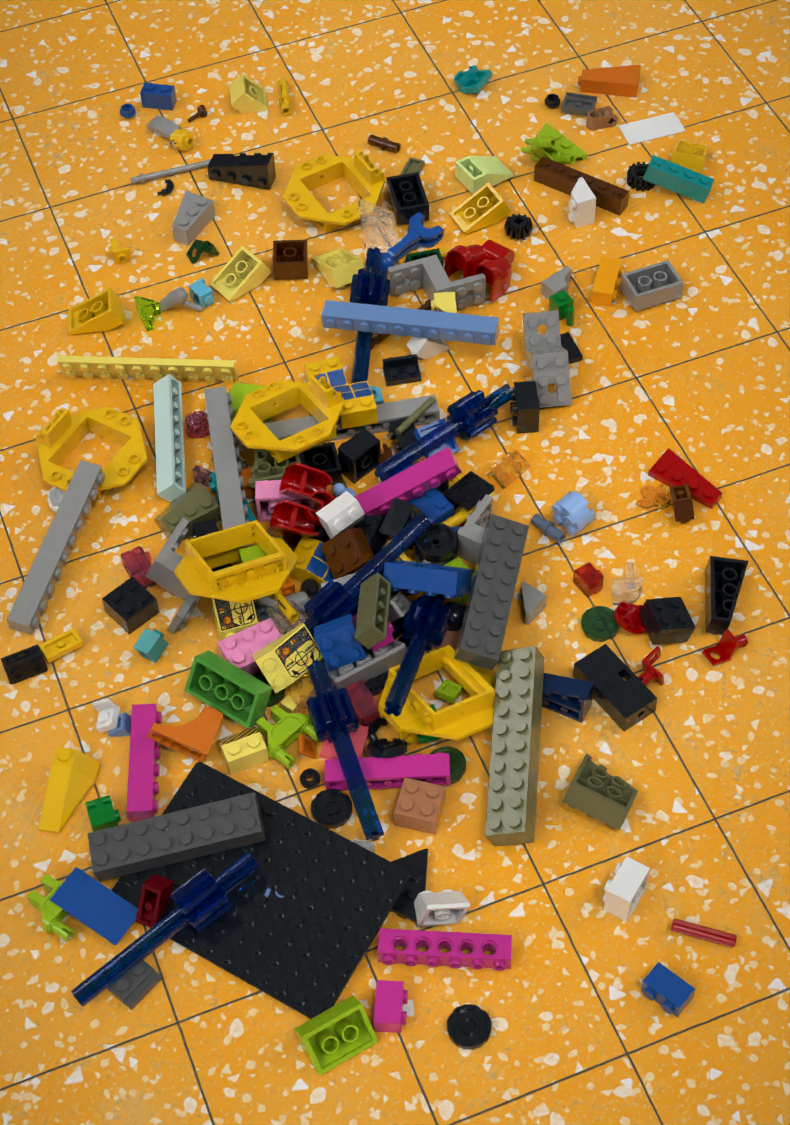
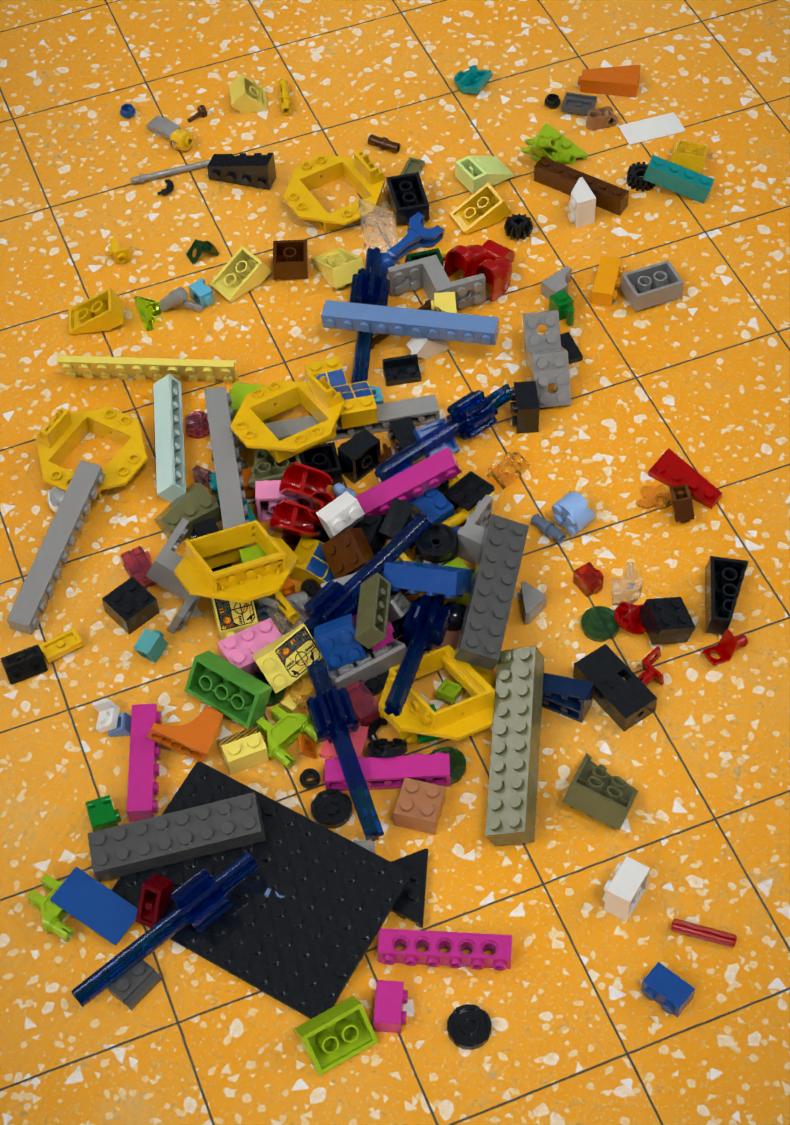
(67, 784): yellow wedge -> none
(158, 96): blue brick -> none
(192, 217): light grey wedge -> none
(414, 416): olive bar -> none
(440, 907): white slope -> none

